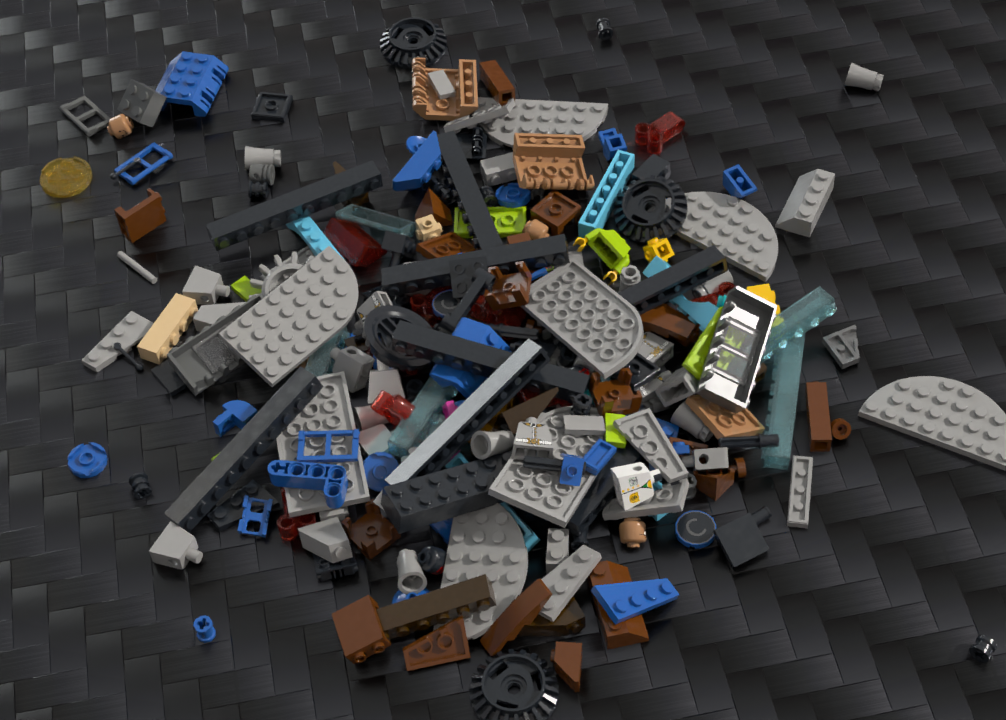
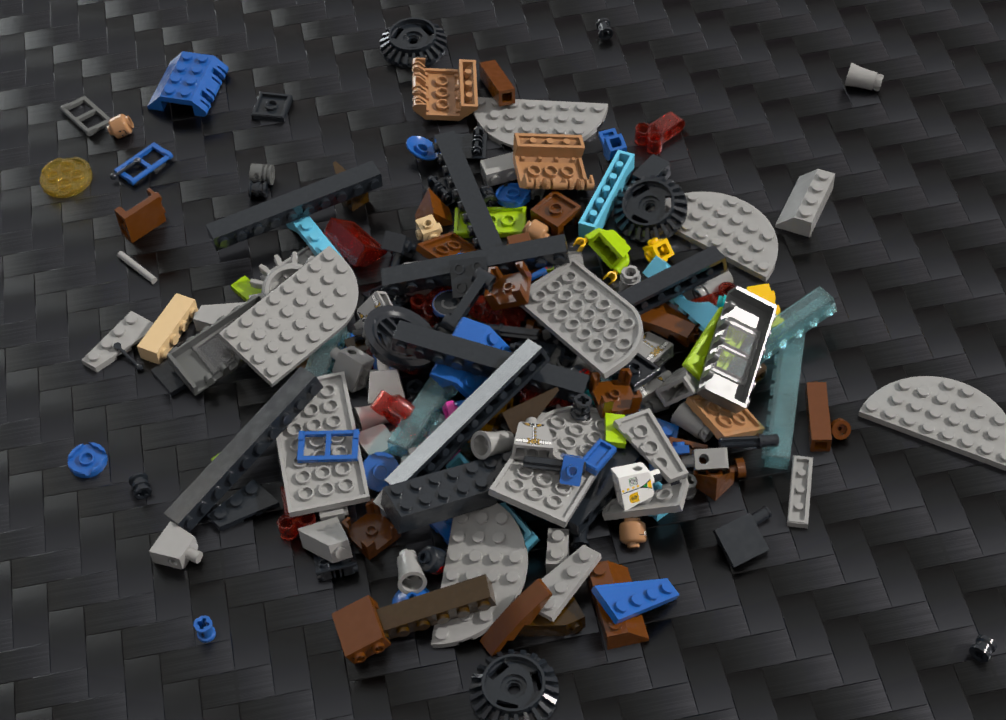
(141, 103): dark grey brick -> none
(205, 286): light grey torso -> none
(235, 413): blue brick -> none
(248, 516): blue piece -> none
(262, 156): light grey plant -> none
(312, 477): blue beam -> none
(376, 220): clear light blue slope -> none
(420, 166): blue wedge -> none
(439, 646): reddish brown wing -> none
(441, 84): light grey tile -> none
(480, 116): light grey wing -> none
(567, 662): reddish brown slope -> none
(583, 425): light grey tile -> none
(695, 529): black tile -> none
(737, 182): blue slope -> none
(843, 346): flat silver wing -> none

